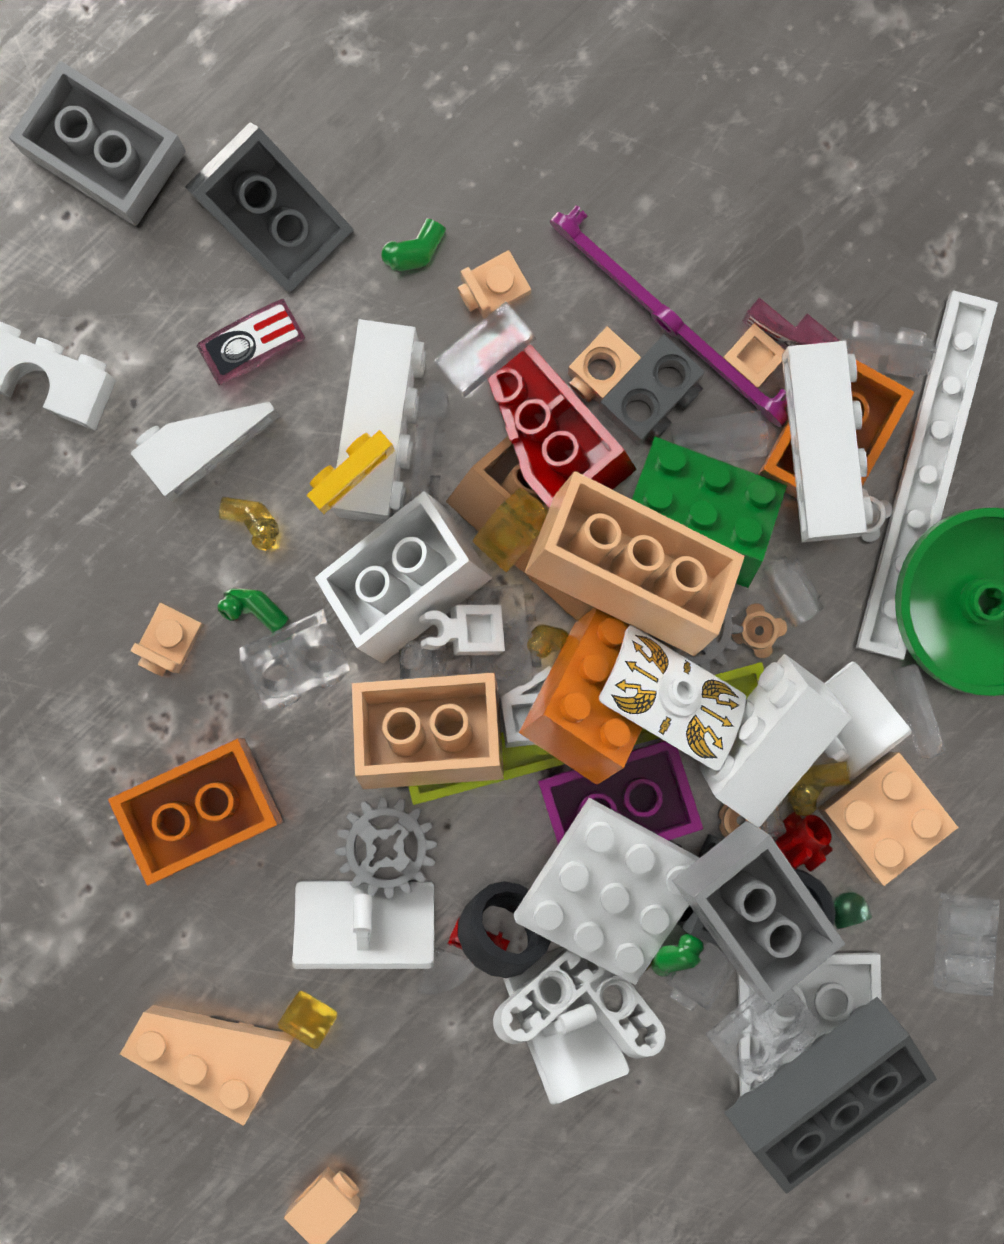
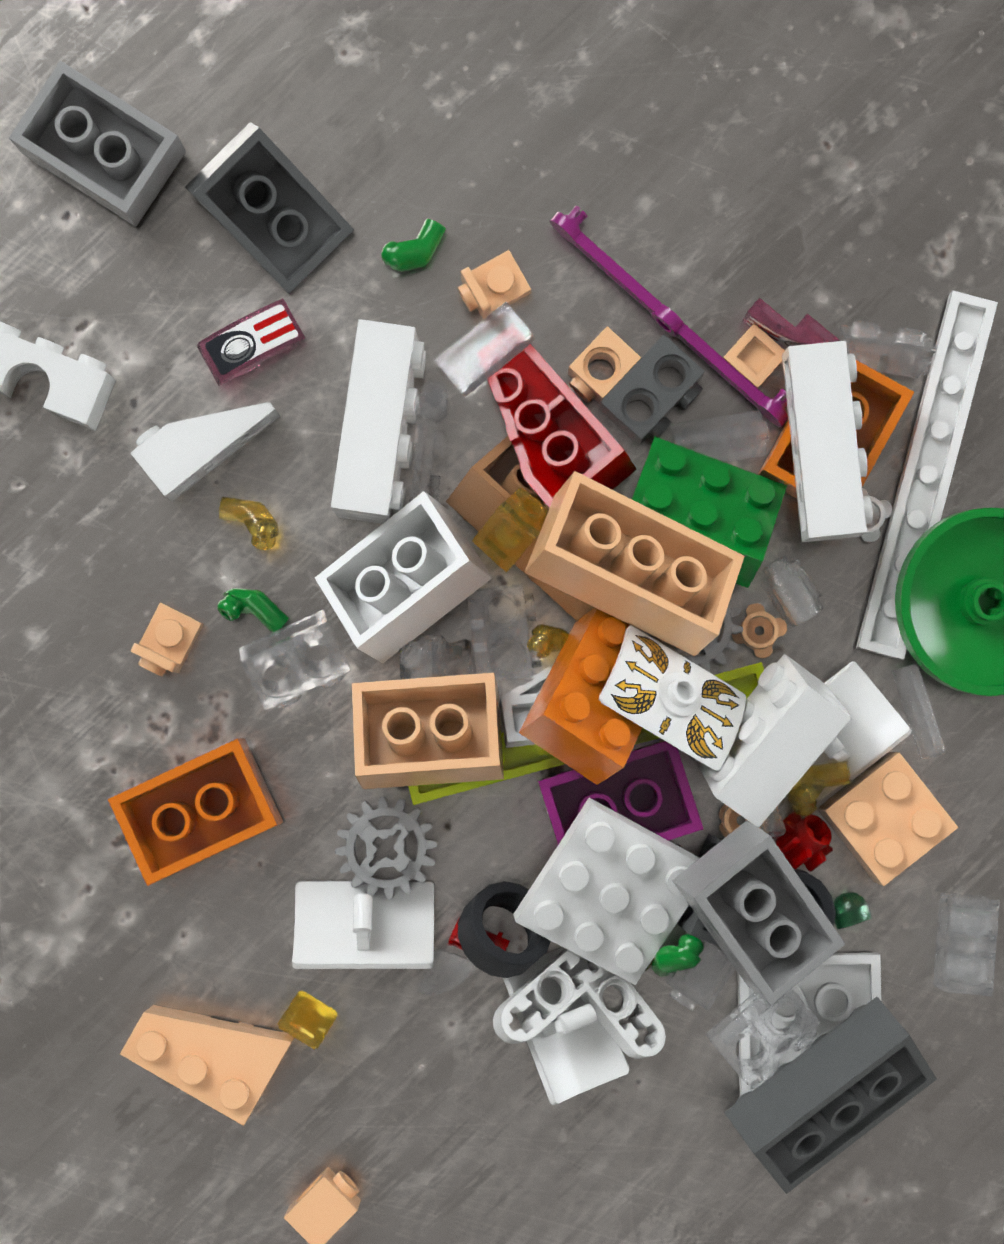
(364, 456): yellow plate -> none
(470, 628): white plate -> none

